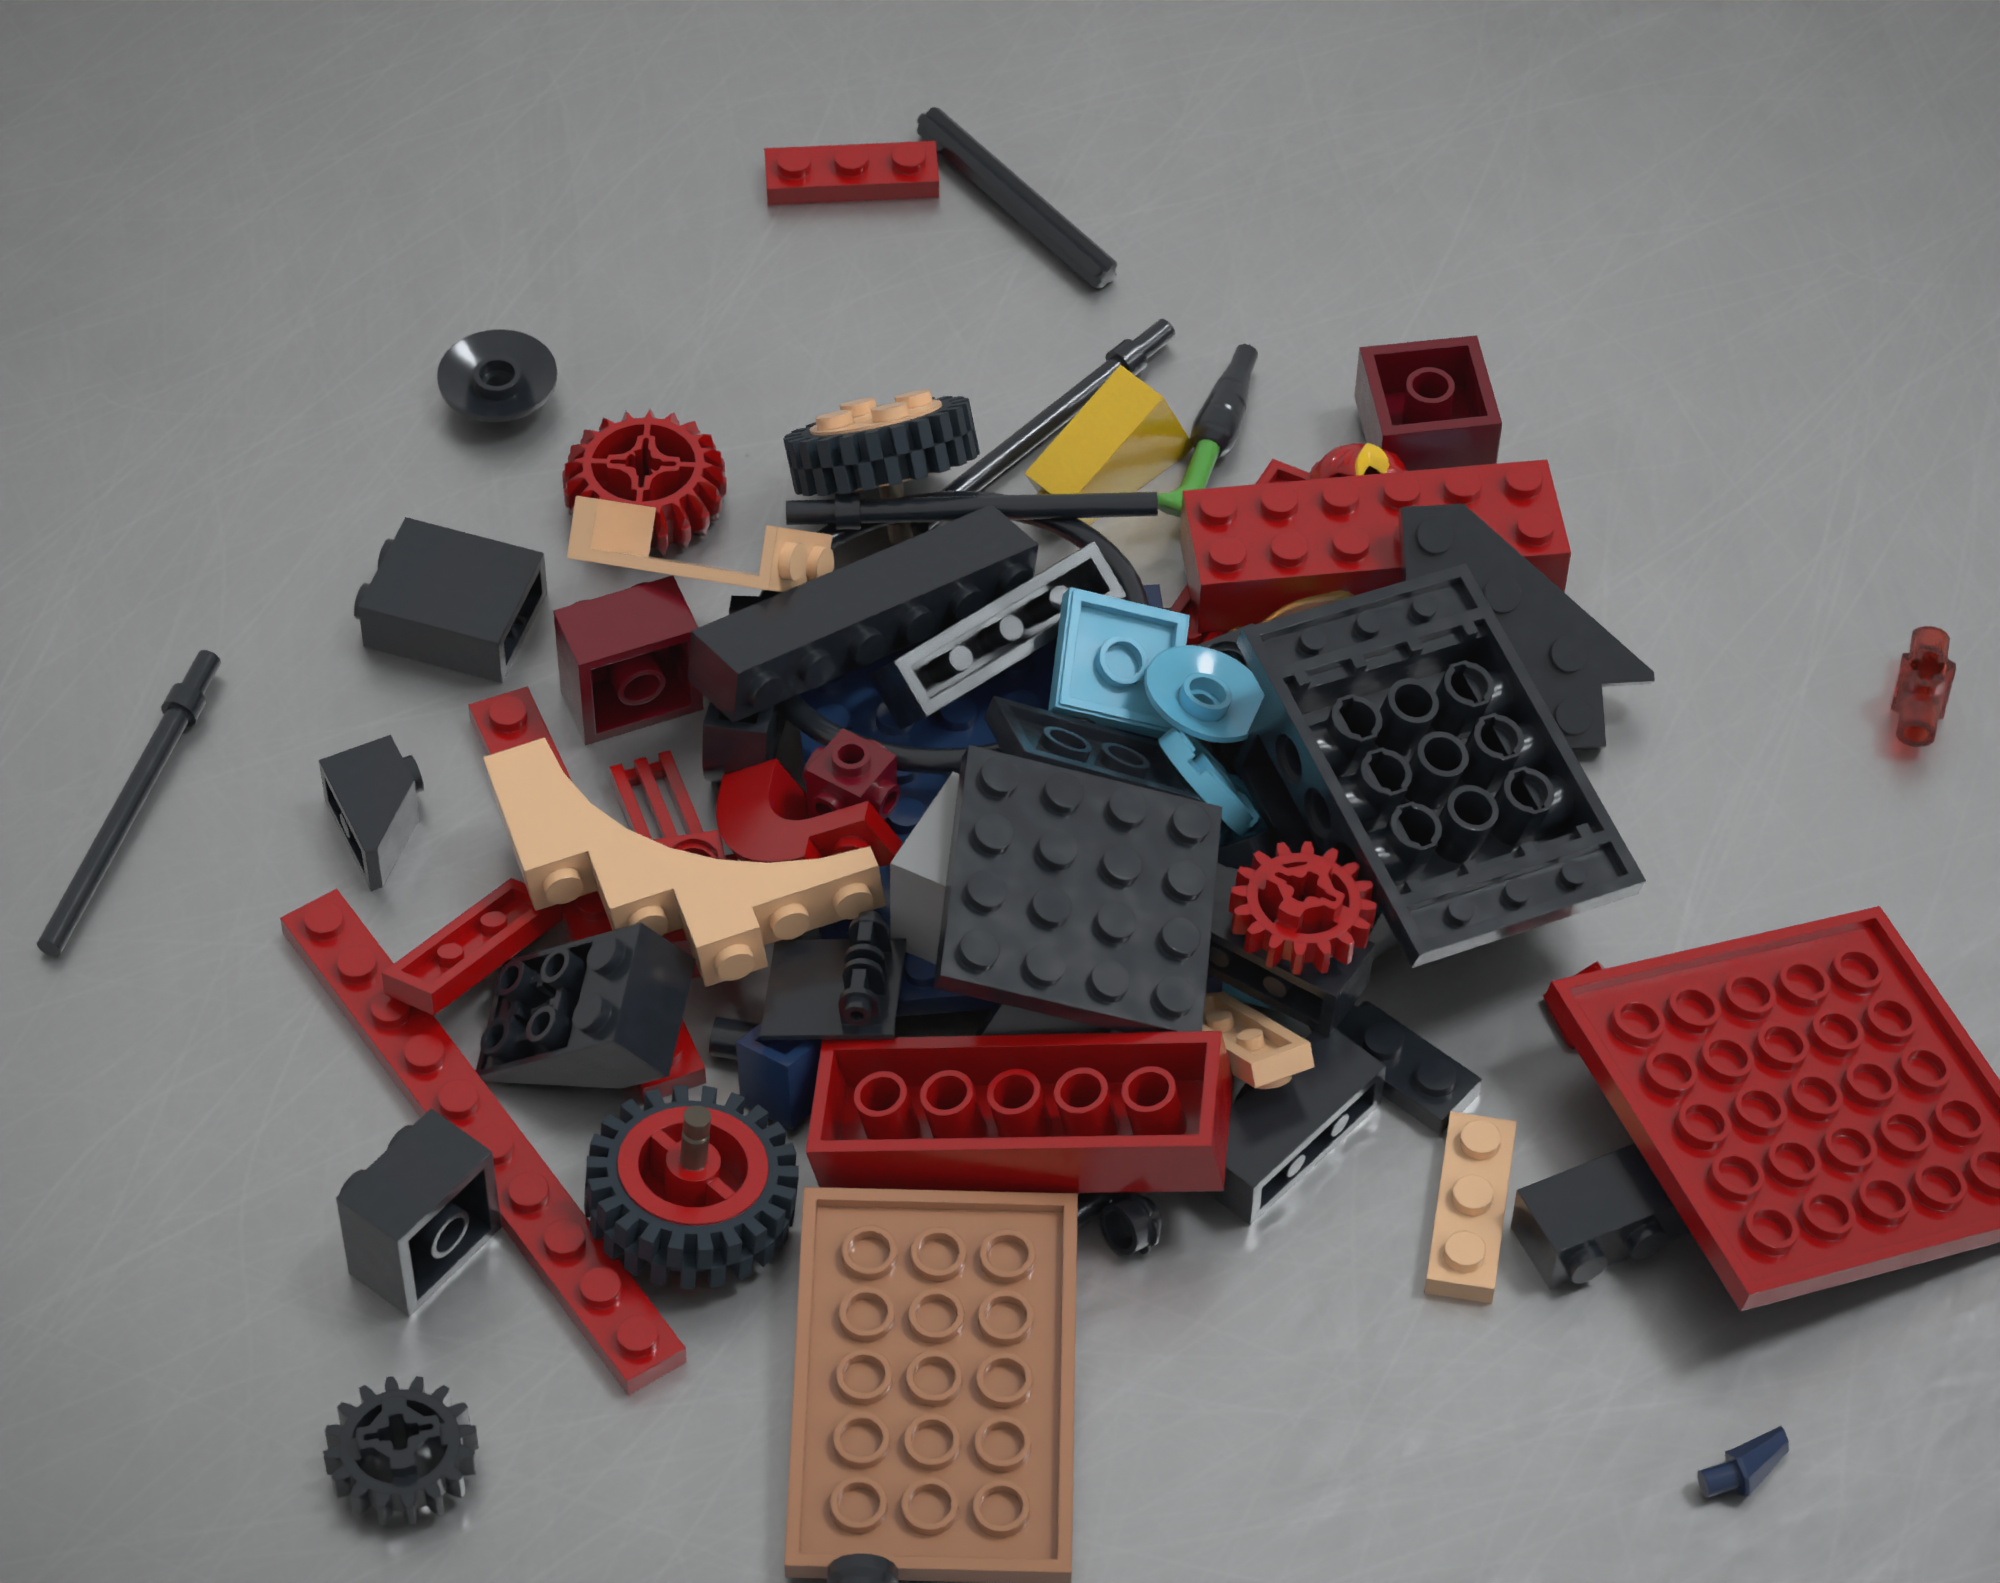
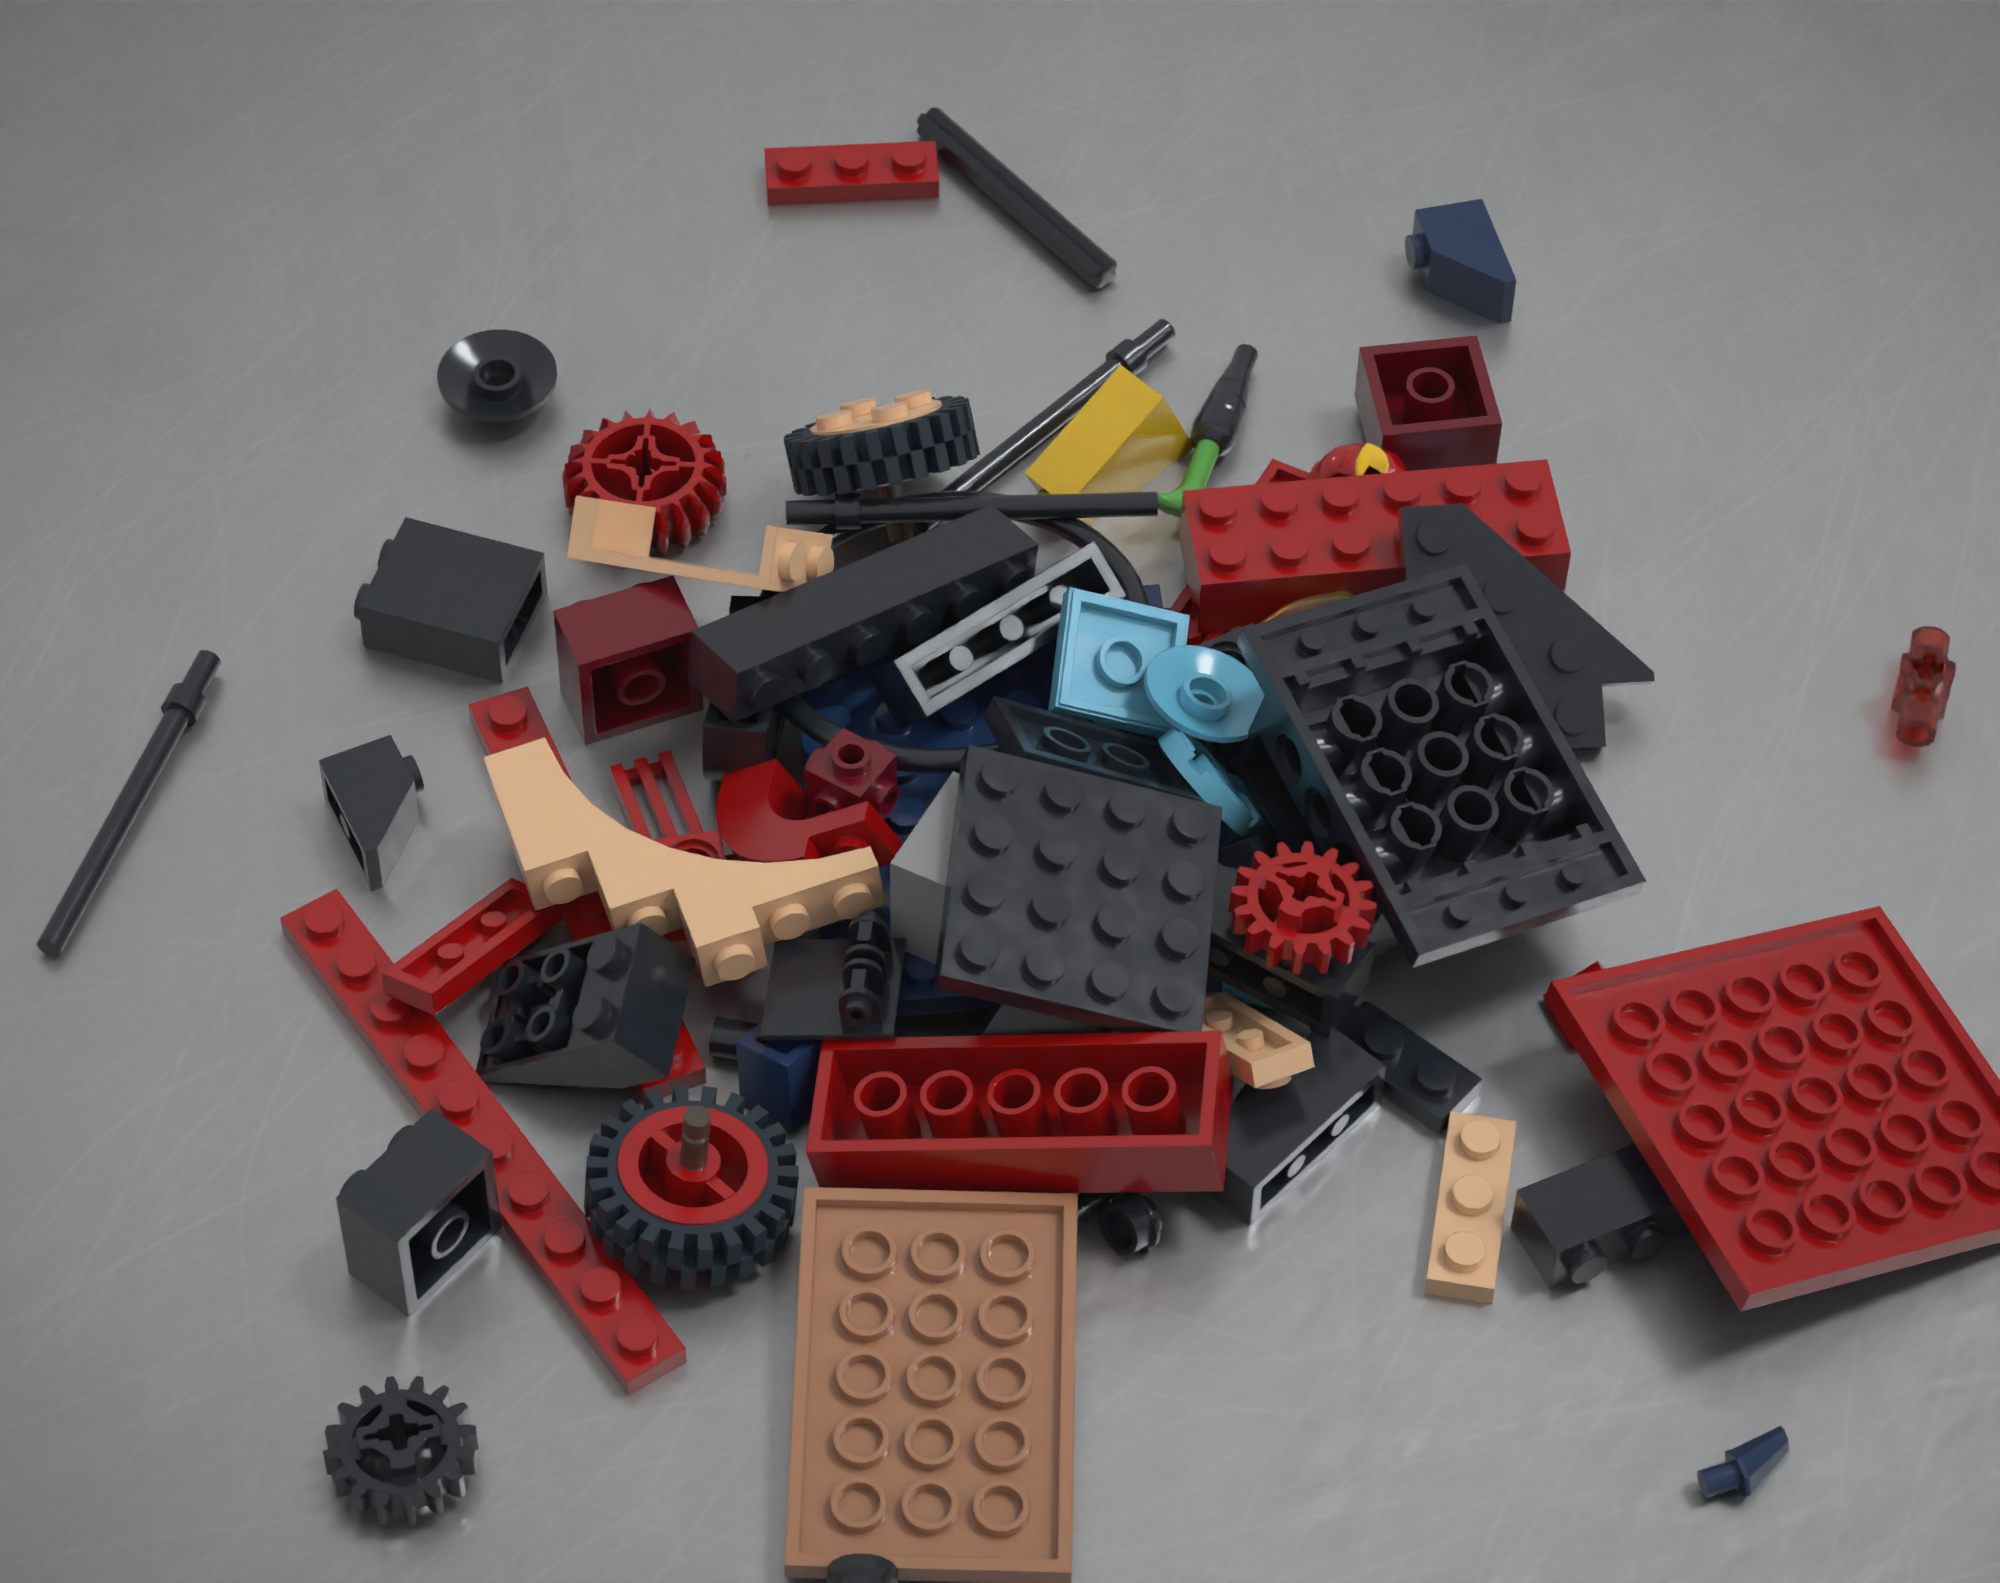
(1462, 258): none -> dark blue slope

